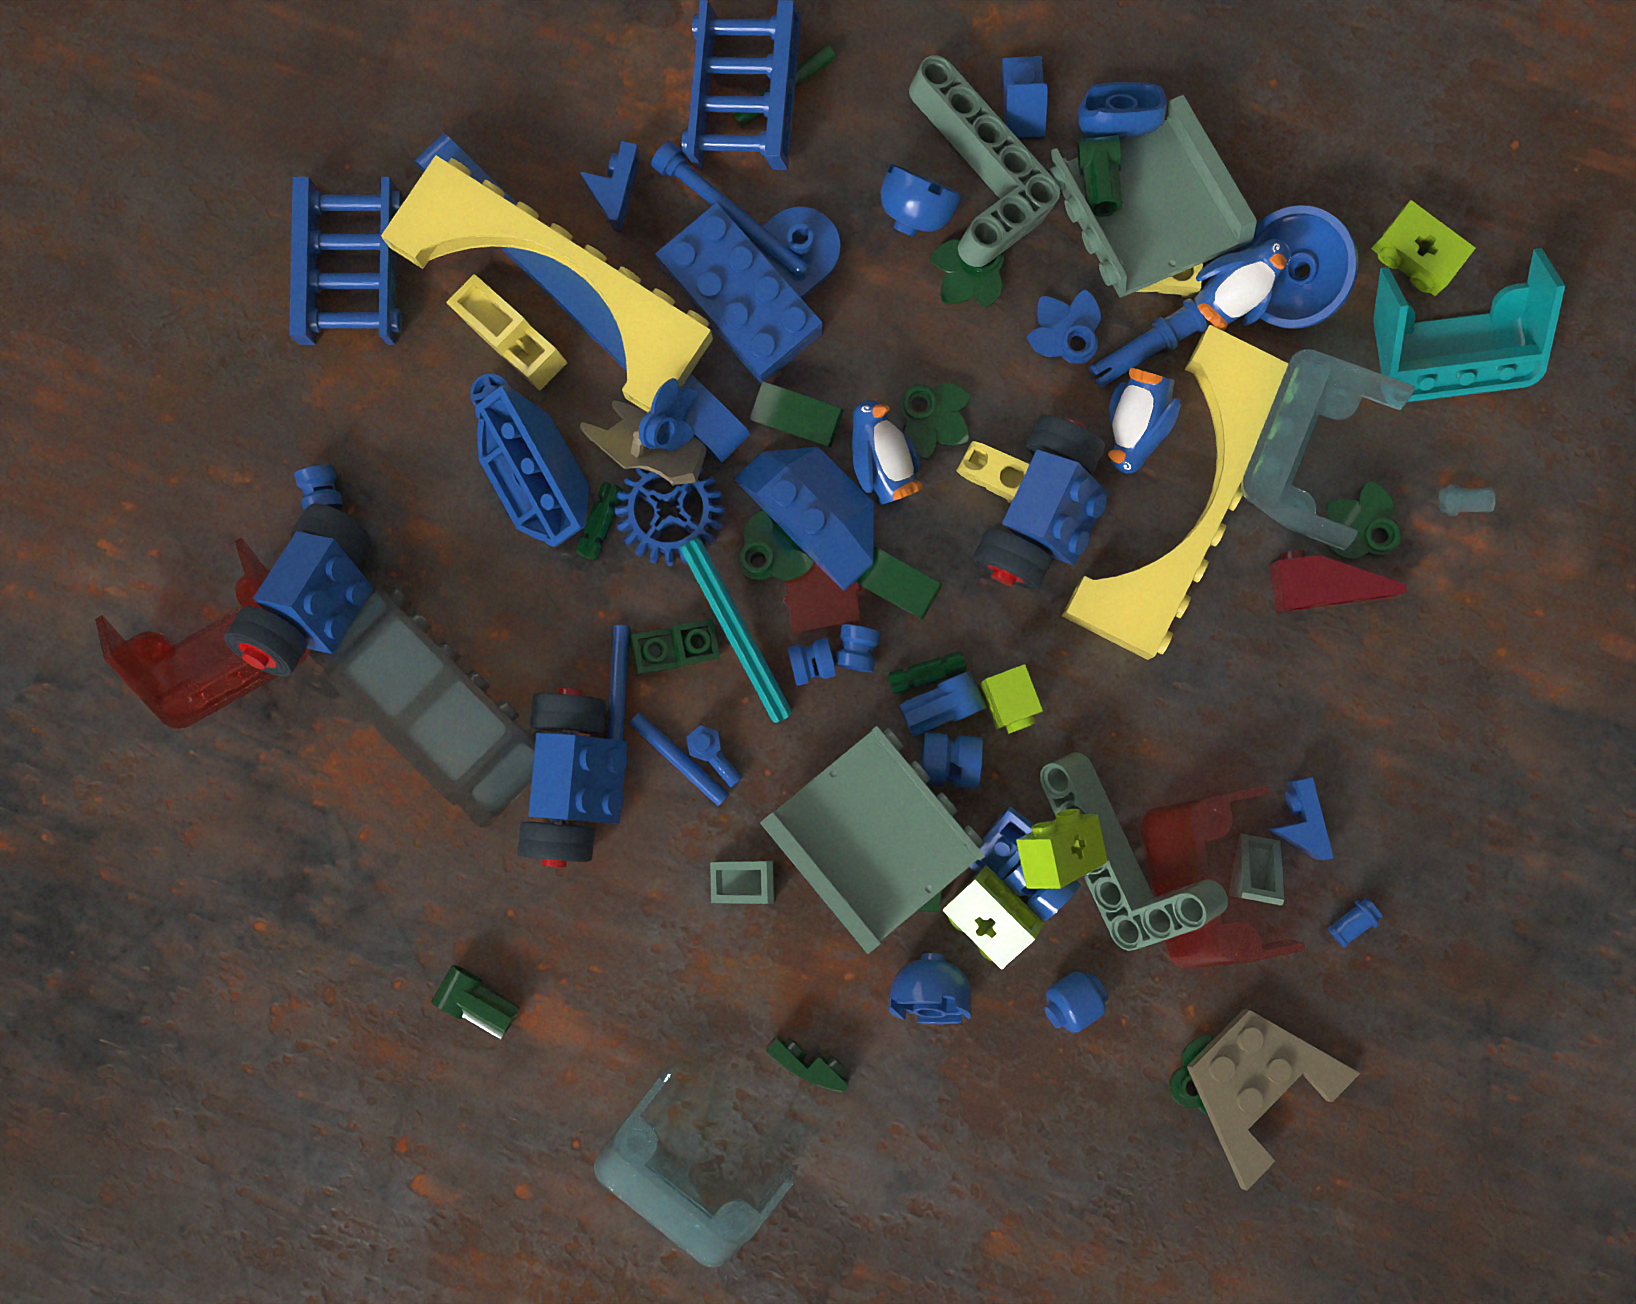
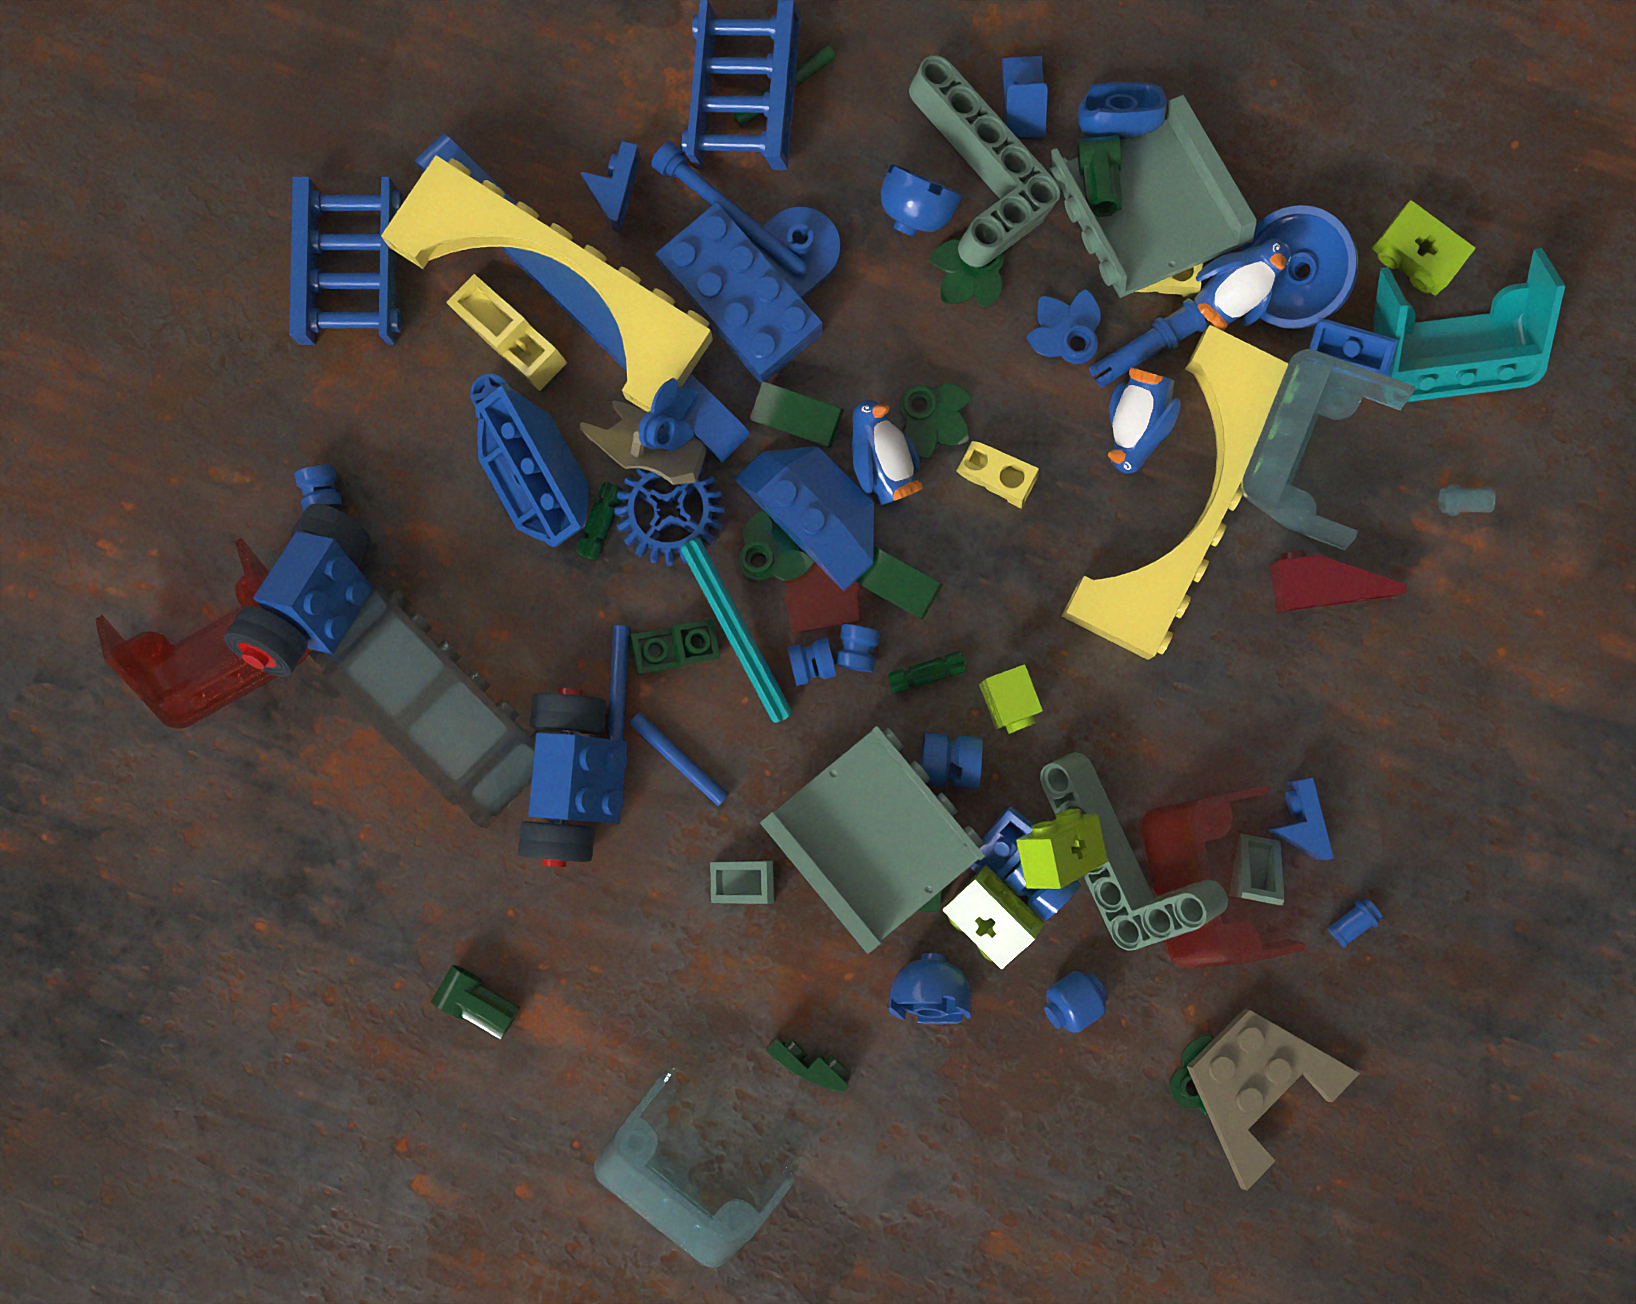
(705, 745): blue piece -> none
(950, 701): blue piece -> none
(1051, 507): brick -> none
(1355, 346): none -> blue slope
(1370, 512): dark green plate -> none

